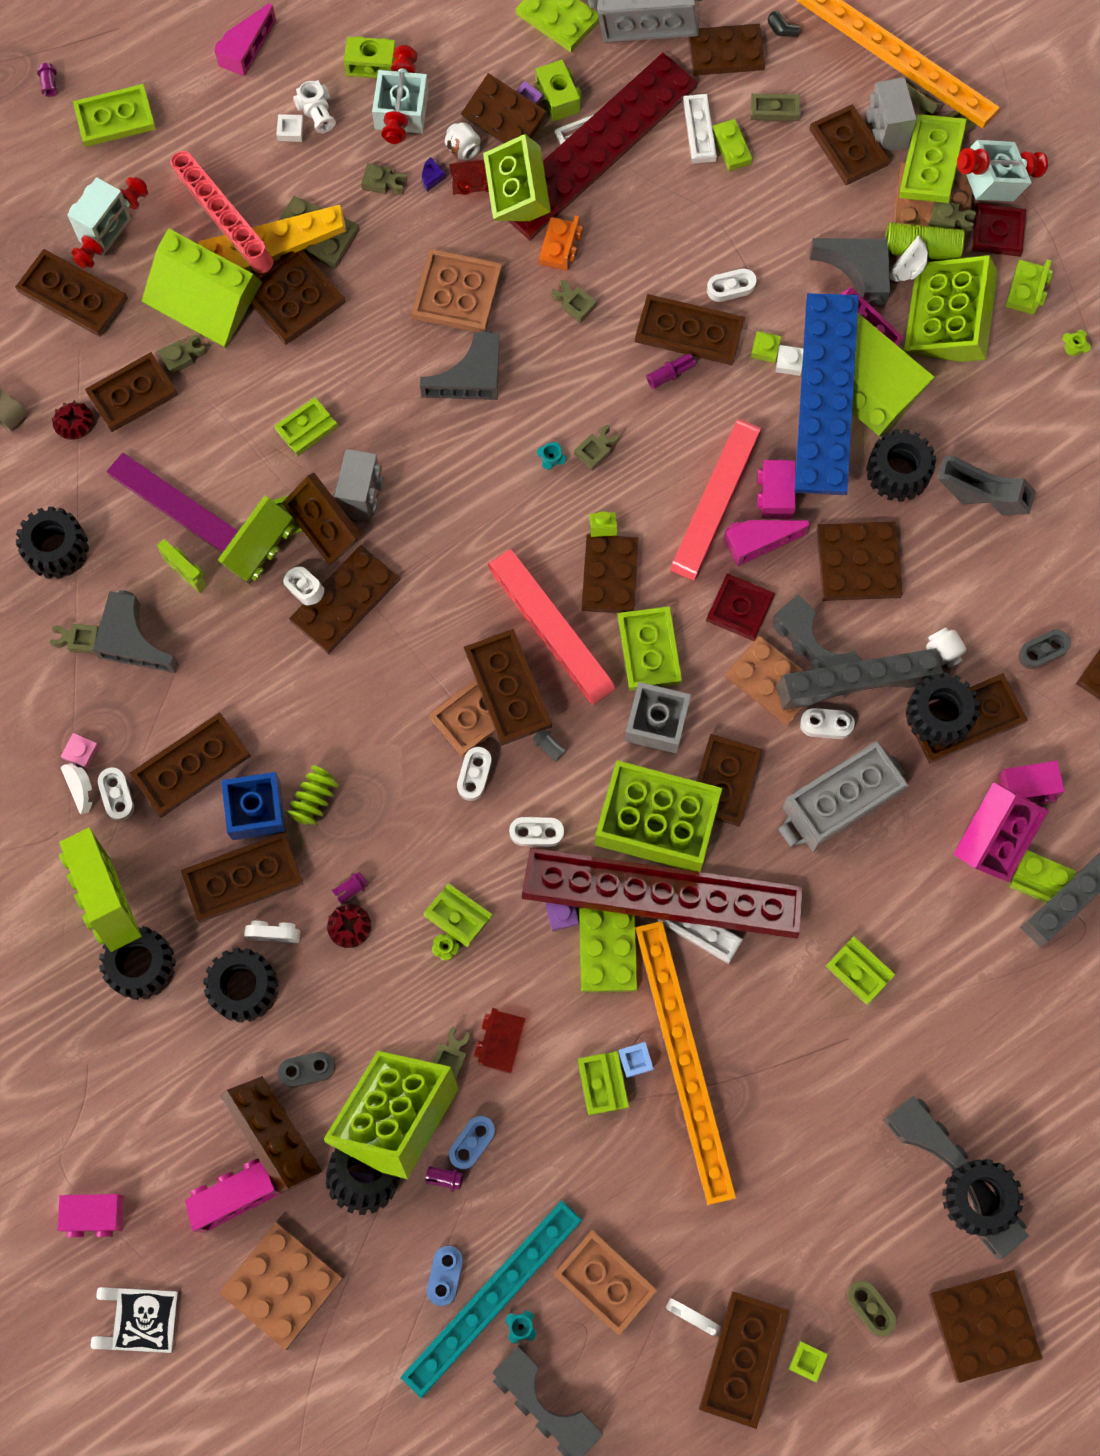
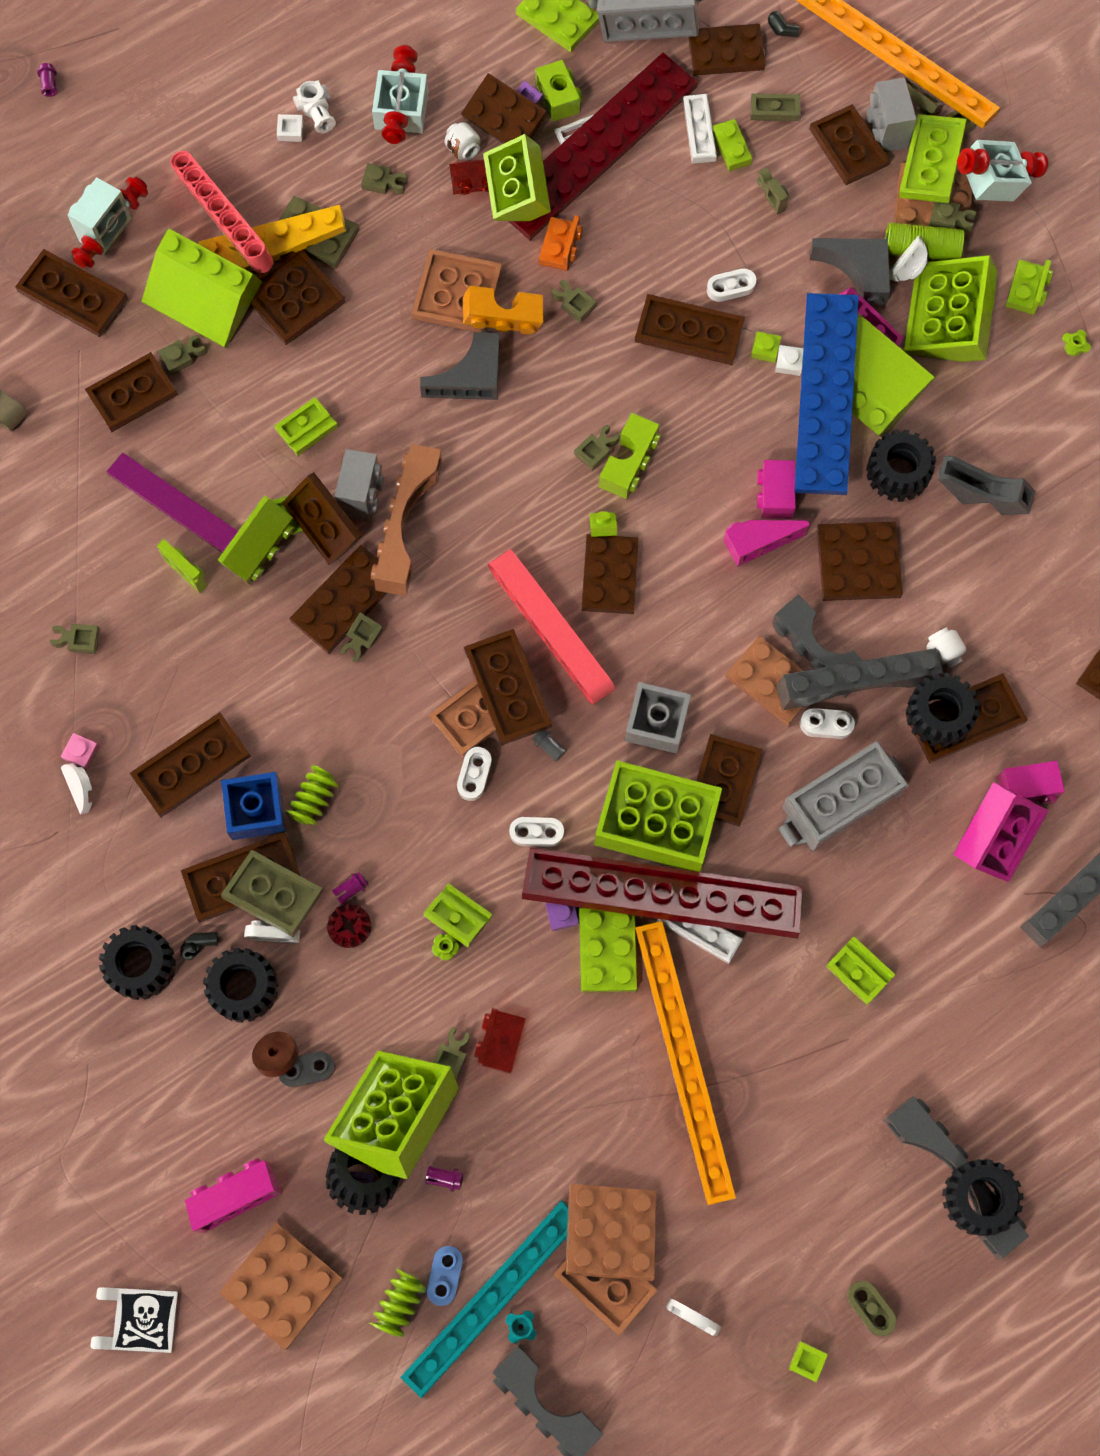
(44, 525): black tyre -> none
(79, 427): dark red gear -> none
(90, 1214): dark pink brick -> none
(98, 890): lime brick -> none
(114, 115): lime plate -> none
(117, 795): white plate -> none
(121, 638): dark grey arch -> none
(196, 942): none -> pearl dark grey arm
(244, 41): dark pink slope -> none
(271, 1134): reddish brown plate -> none
(272, 893): none -> olive plate
(280, 1063): none -> copper piece
(303, 585): white plate -> none
(362, 633): none -> olive plate
(367, 56): lime brick -> none
(398, 1304): none -> lime piece
(419, 475): none -> nougat arch
(432, 174): dark purple tile -> none
(471, 1142): medium blue plate -> none
(482, 311): none -> light orange arch
(551, 448): teal plate -> none
(602, 1083): lime plate -> none
(611, 1232): none -> nougat plate
(621, 475): none -> lime arch
(635, 1060): light blue plate -> none
(649, 647): lime plate -> none
(670, 371): magenta axle -> none
(715, 500): coral beam -> none
(740, 607): dark red tile -> none
(743, 1360): reddish brown plate -> none
(774, 192): none -> olive plate
(985, 1326): reddish brown plate -> none
(998, 229): dark red tile -> none
(1040, 877): lime plate -> none
(1043, 650): dark grey plate -> none

